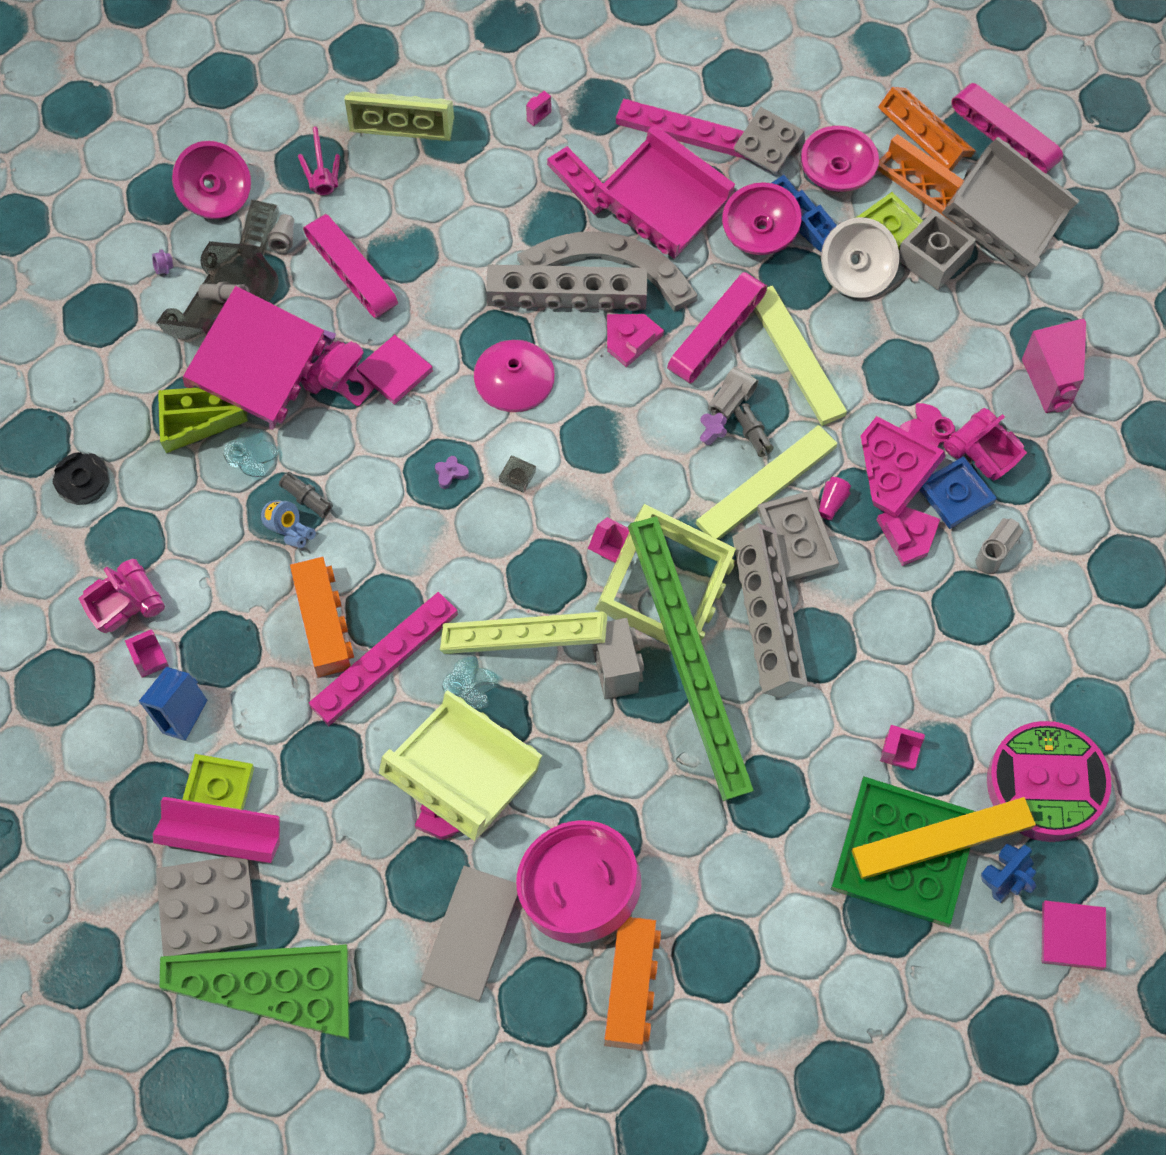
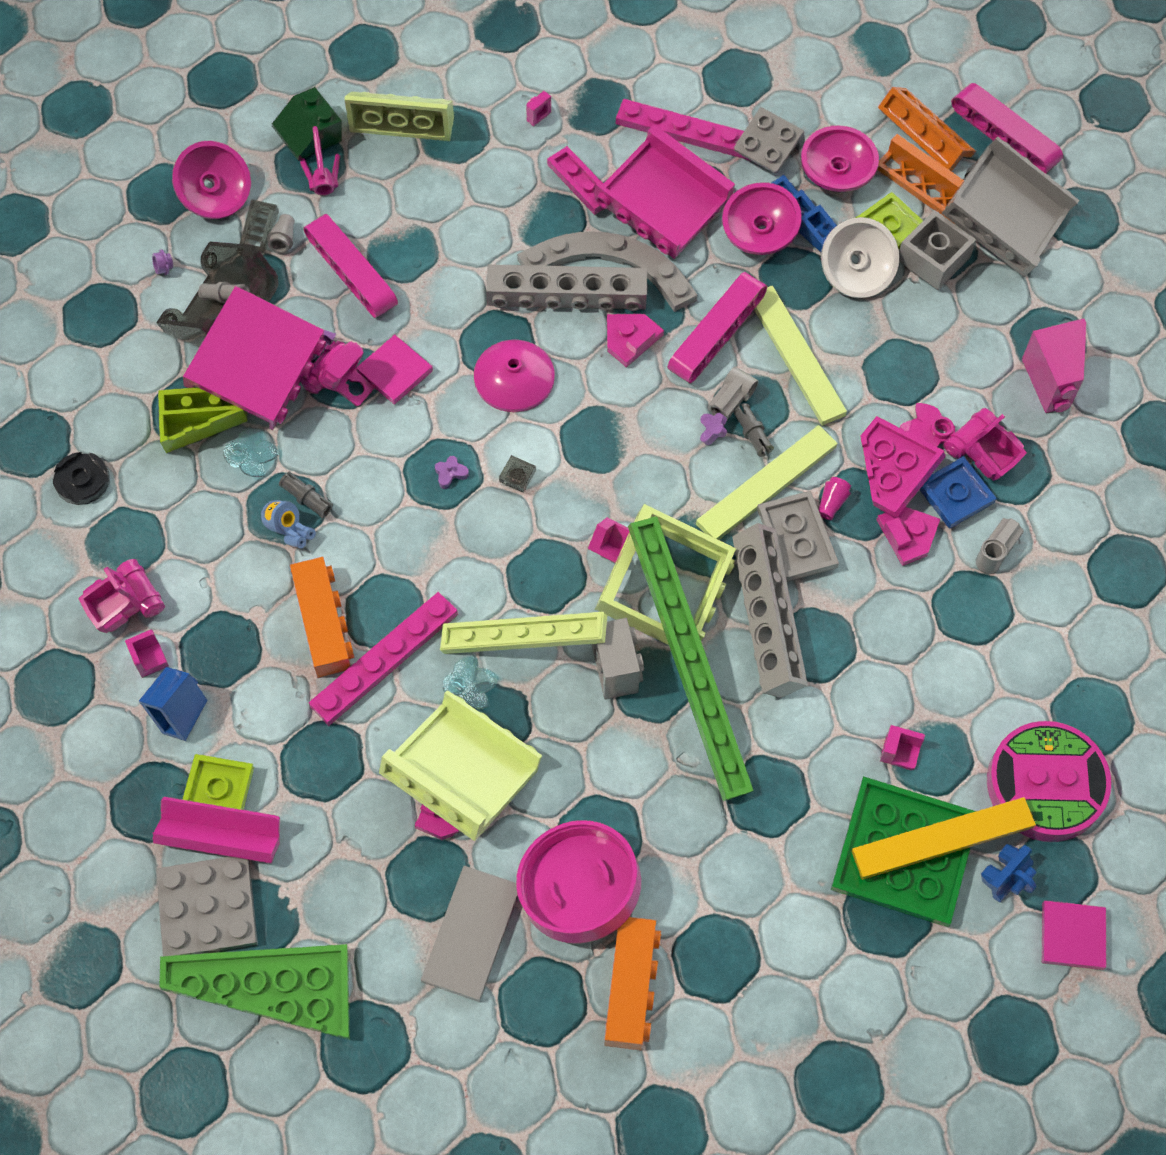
(300, 116): none -> dark green slope

